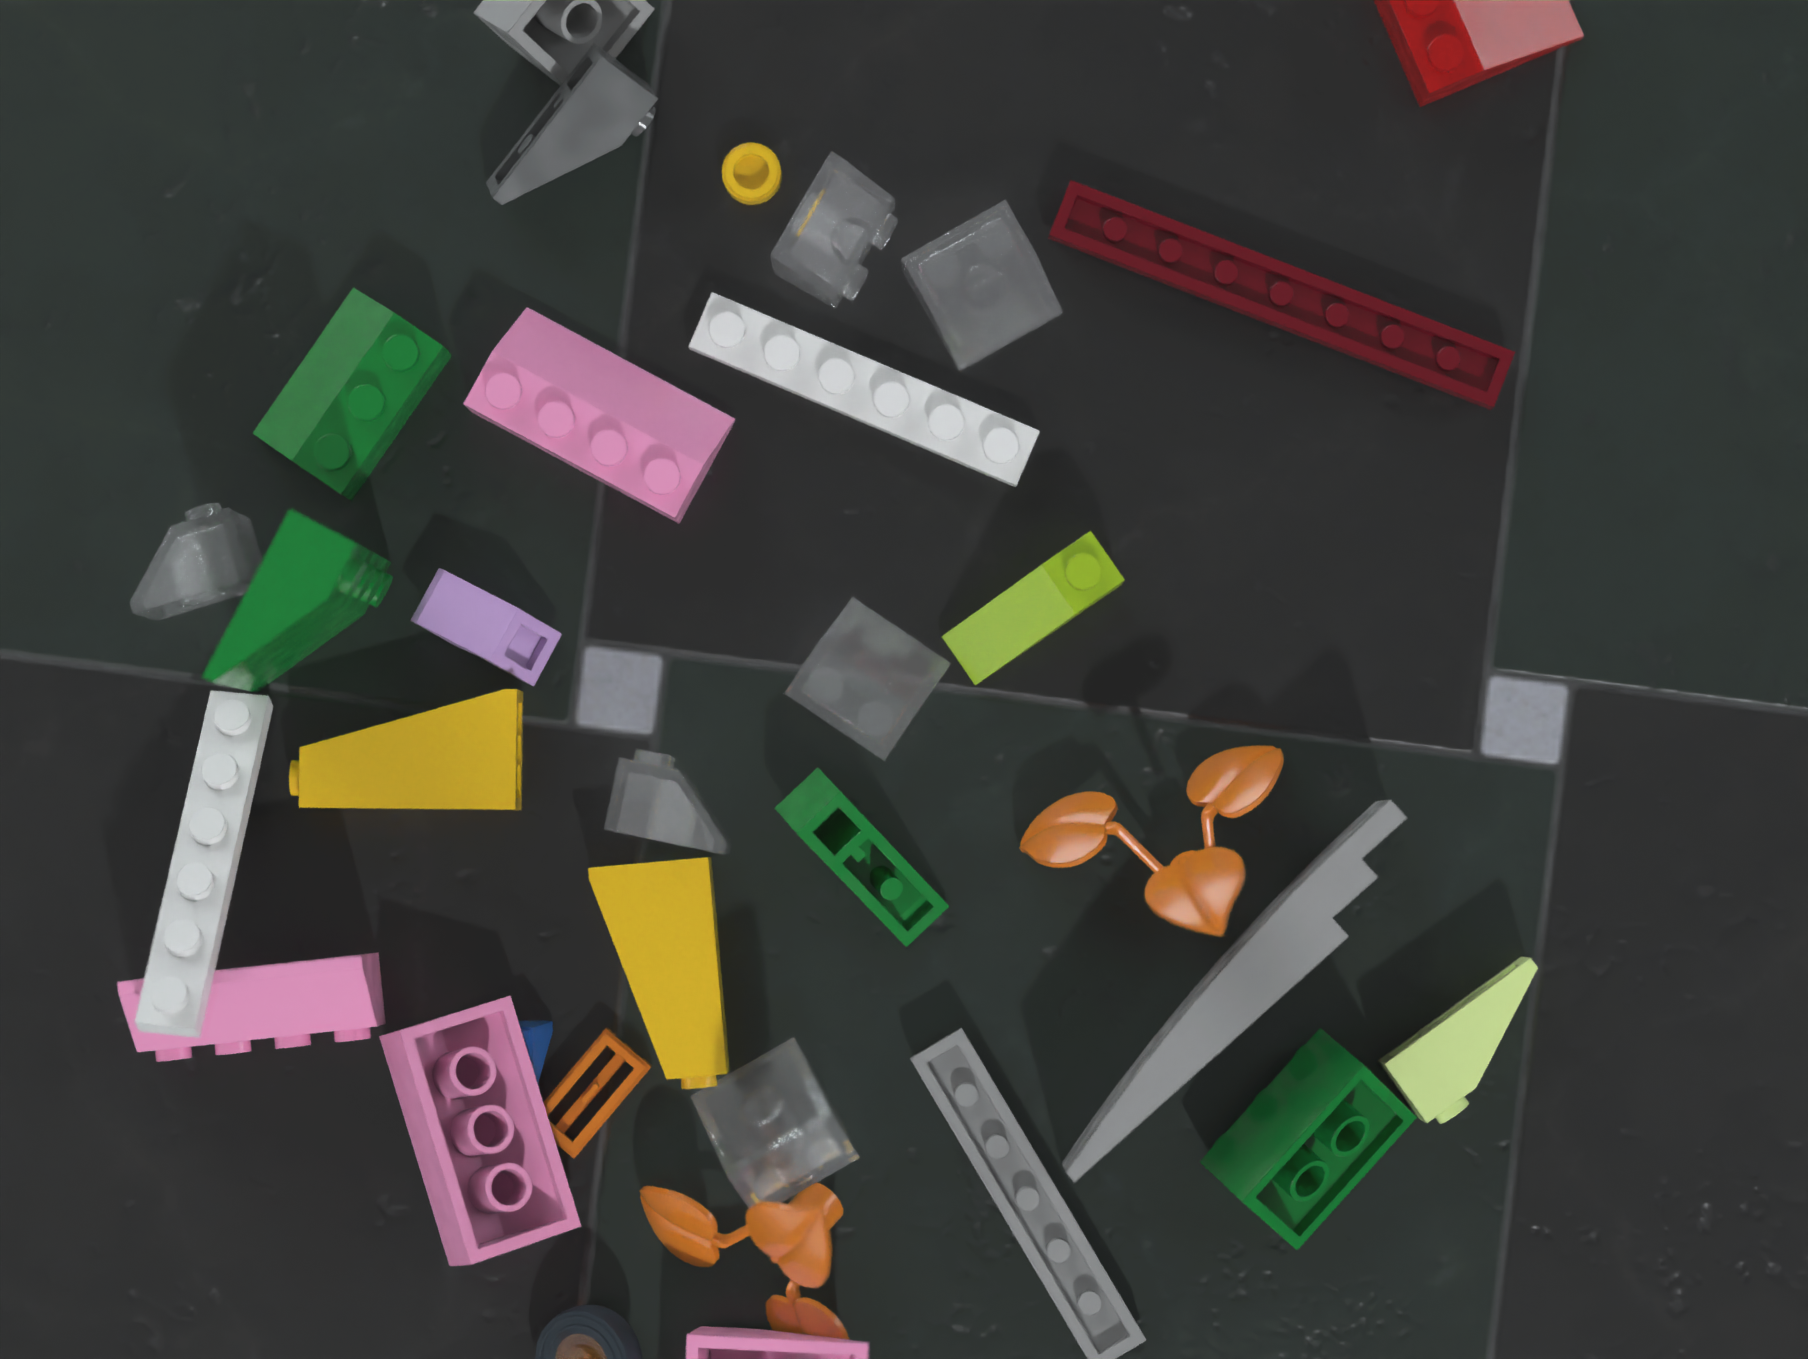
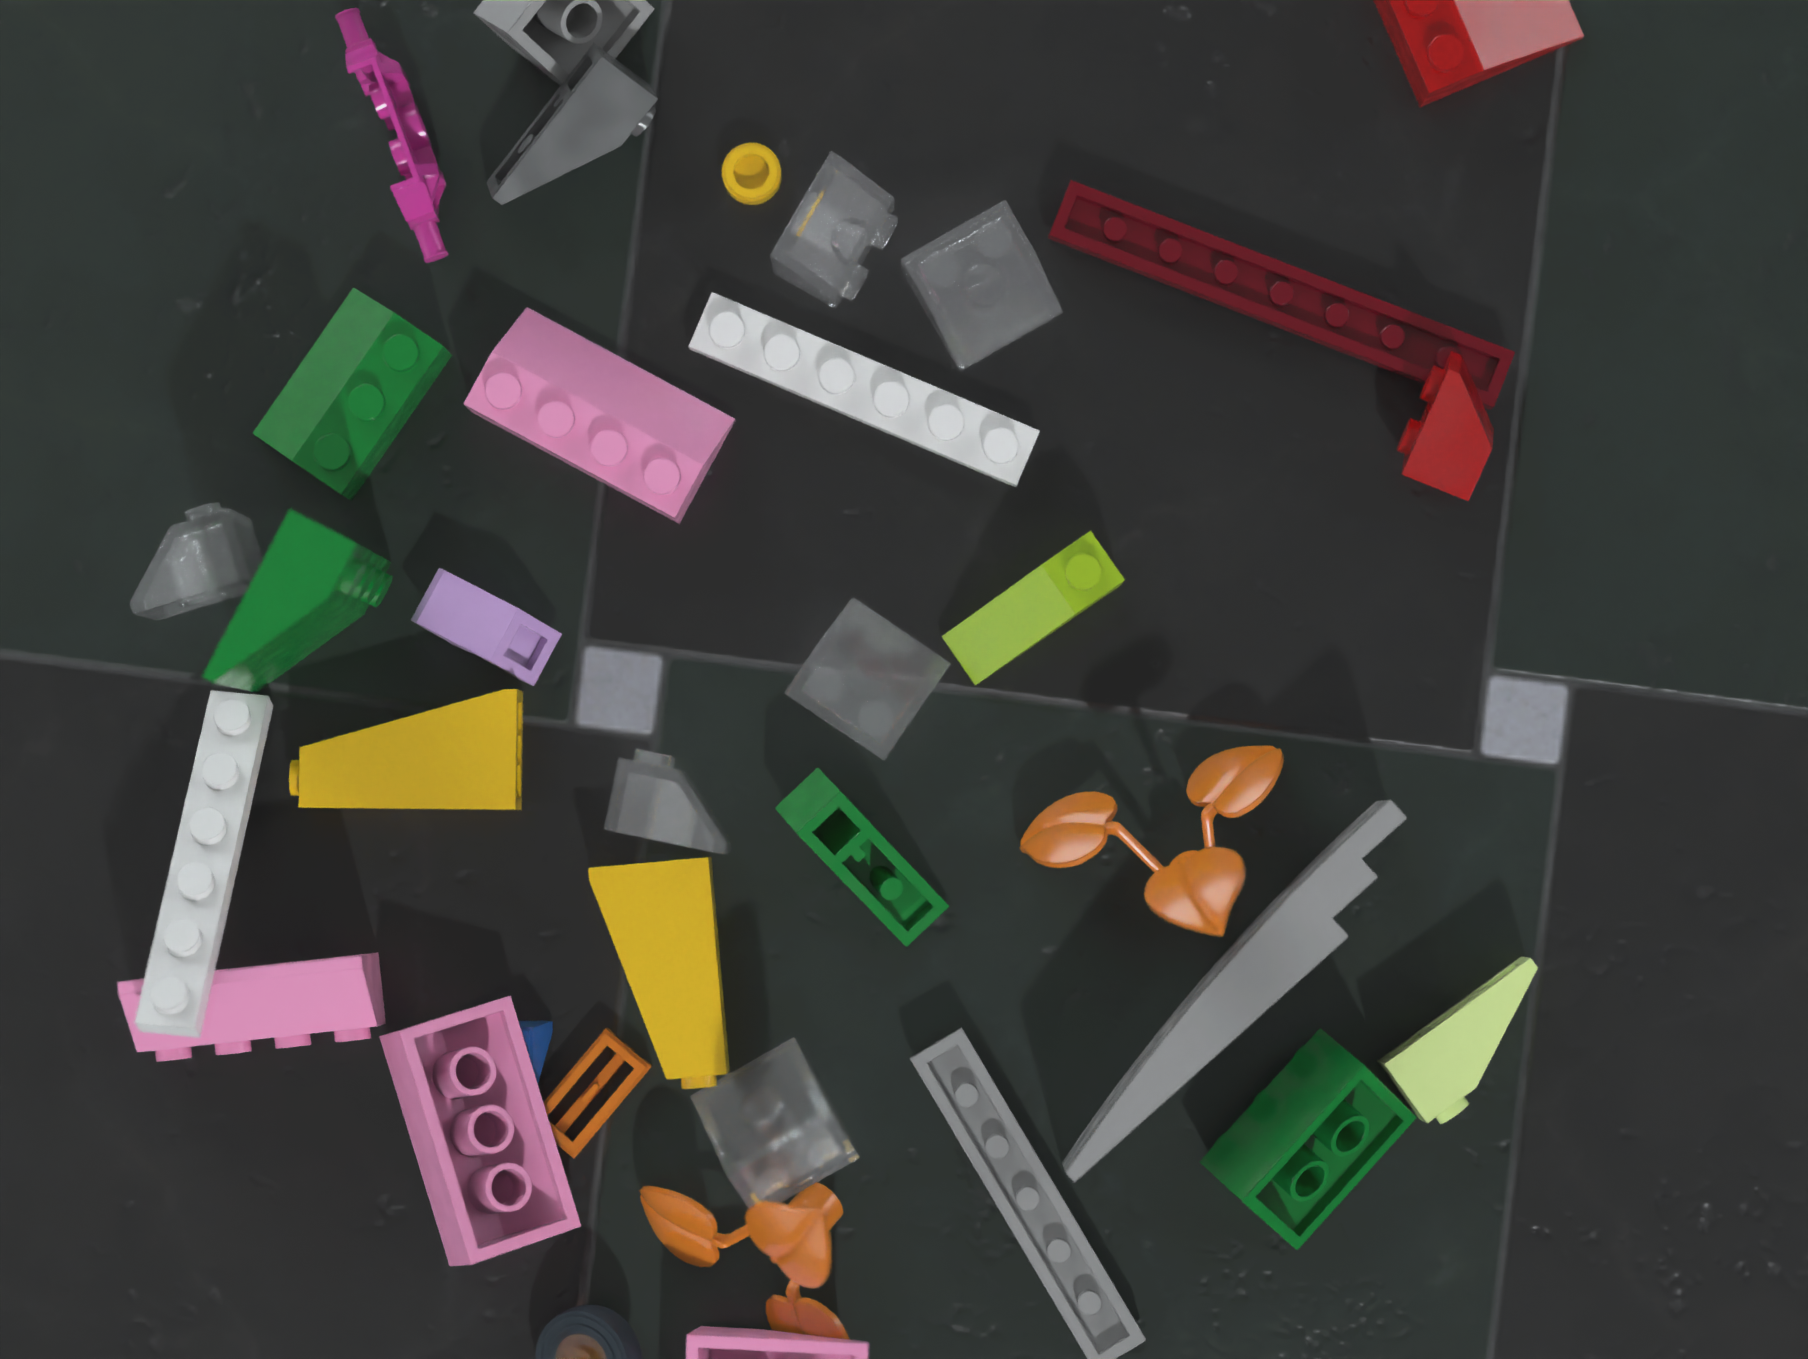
(412, 150): none -> dark pink plate
(1453, 435): none -> red slope

